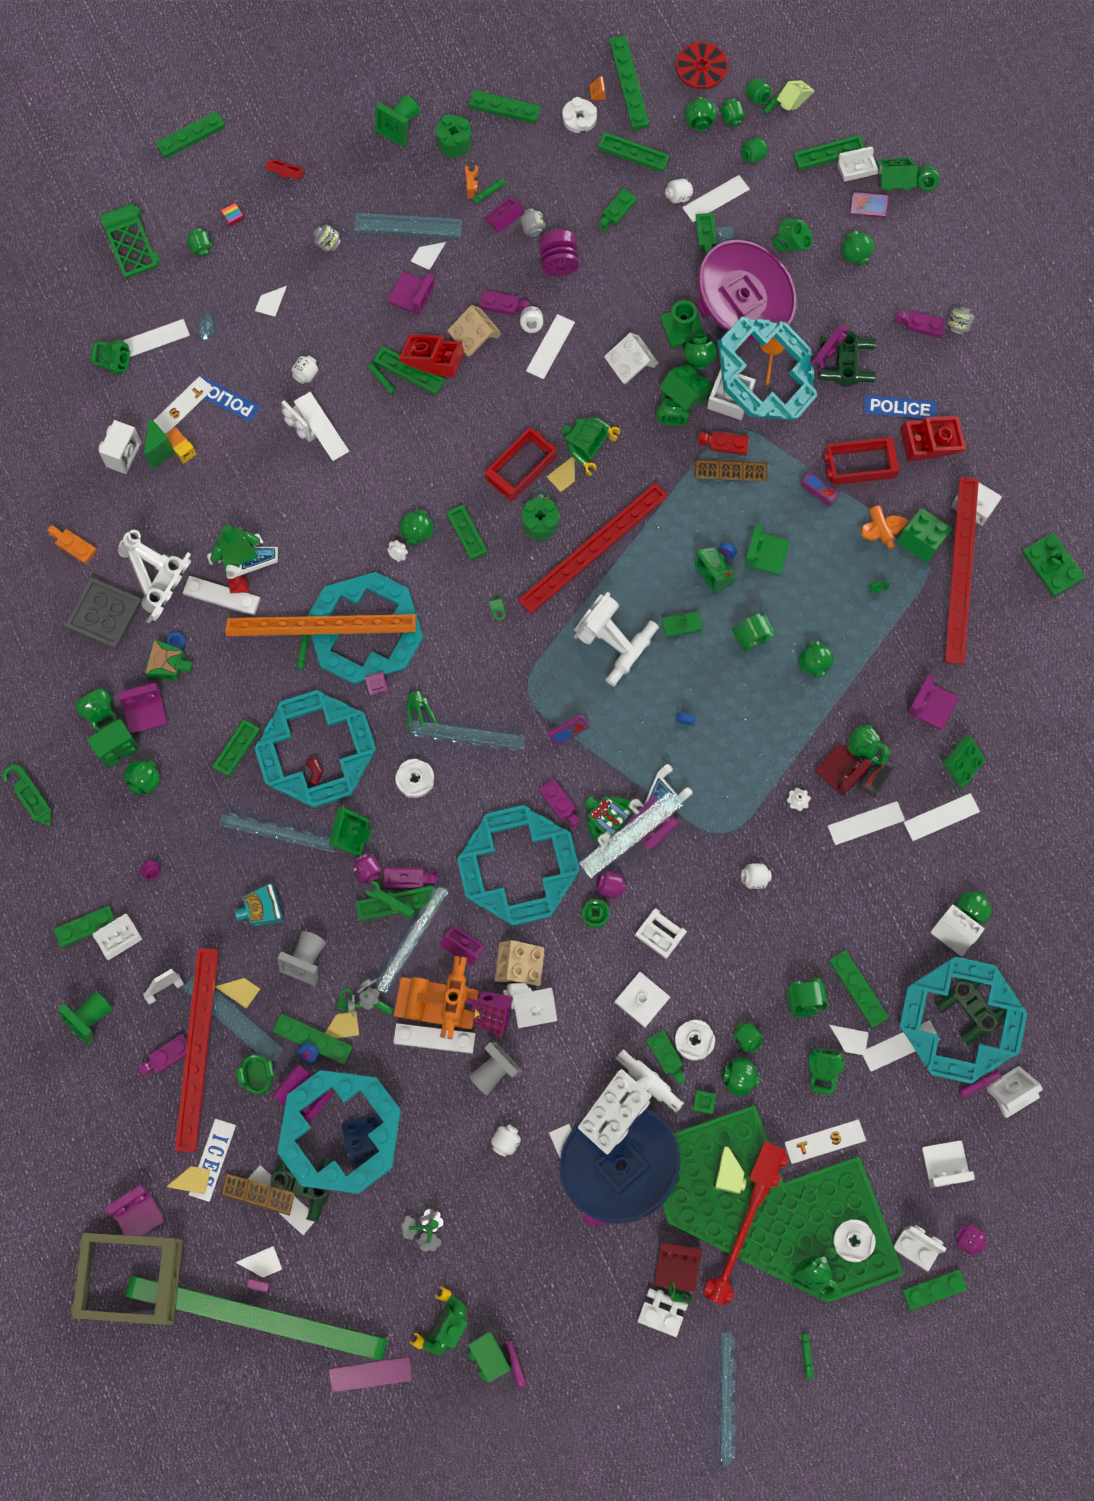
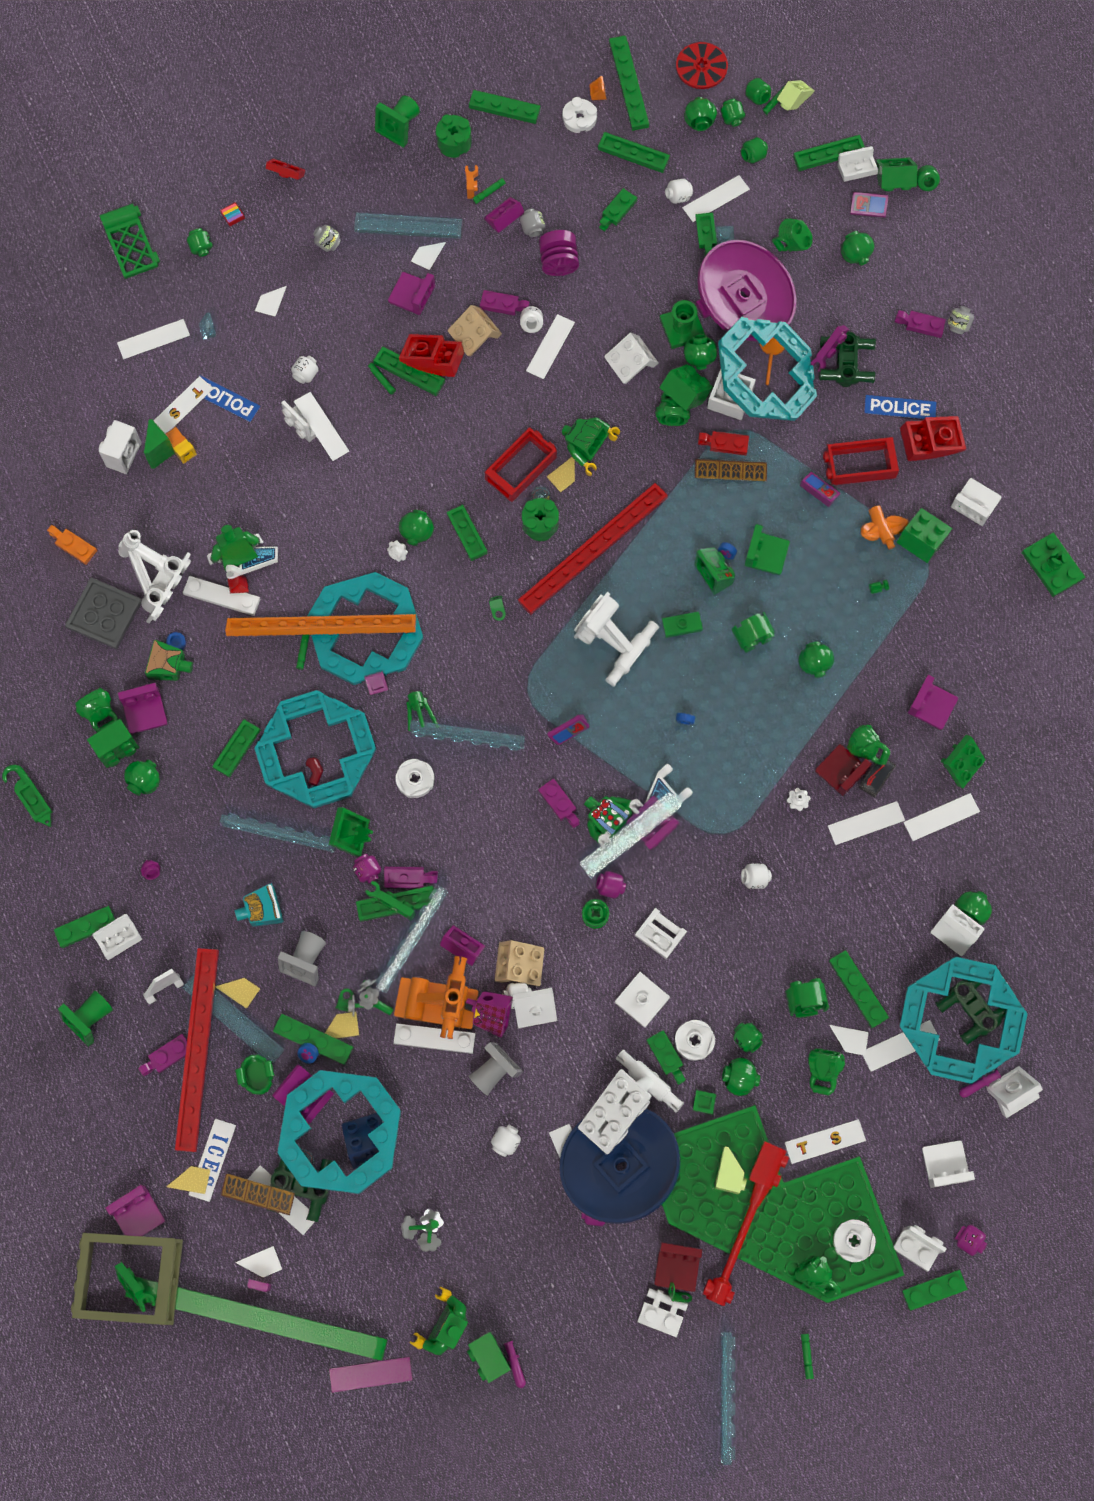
(114, 356): green piece -> none
(133, 1288): none -> green plate
(190, 135): green plate -> none
(554, 886): teal plate -> none
(961, 571): red plate -> none

